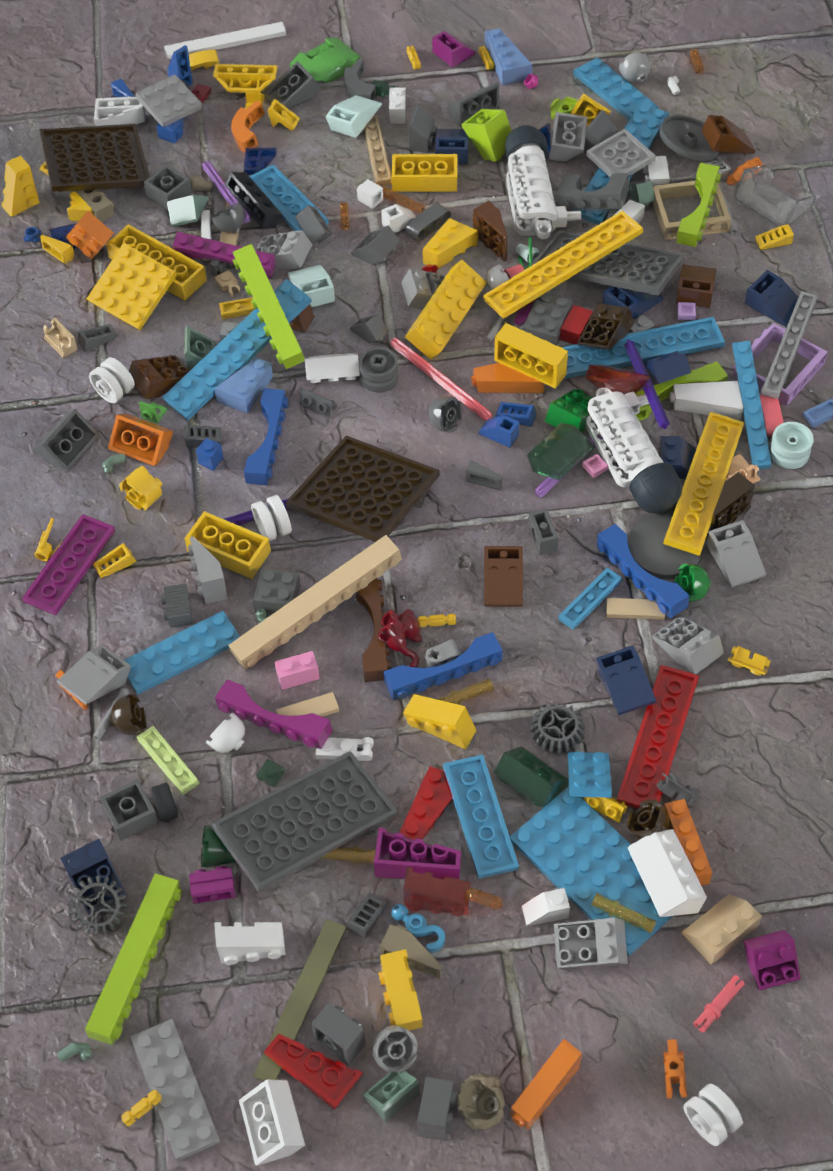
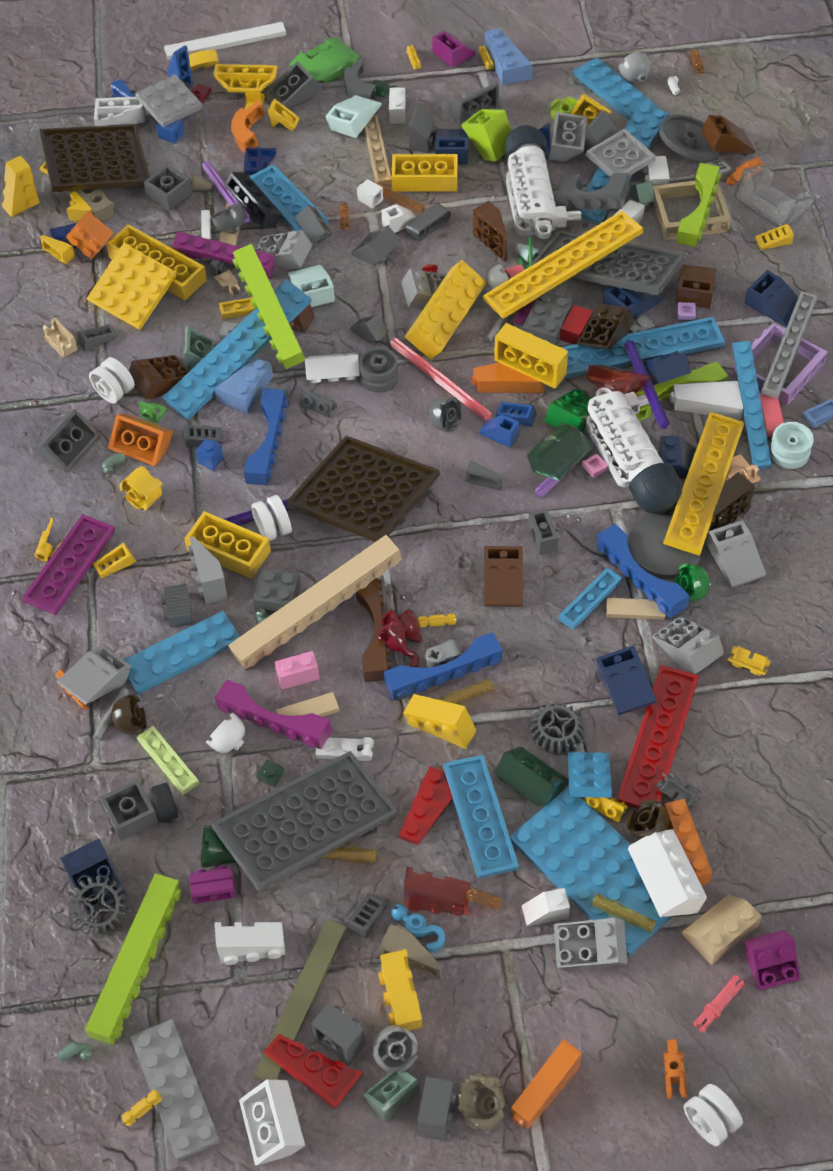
(32, 234): blue plate -> none
(186, 209): slope -> none
(397, 852): magenta wedge -> none
(448, 242): yellow wedge -> none
(531, 81): dark pink plate -> none

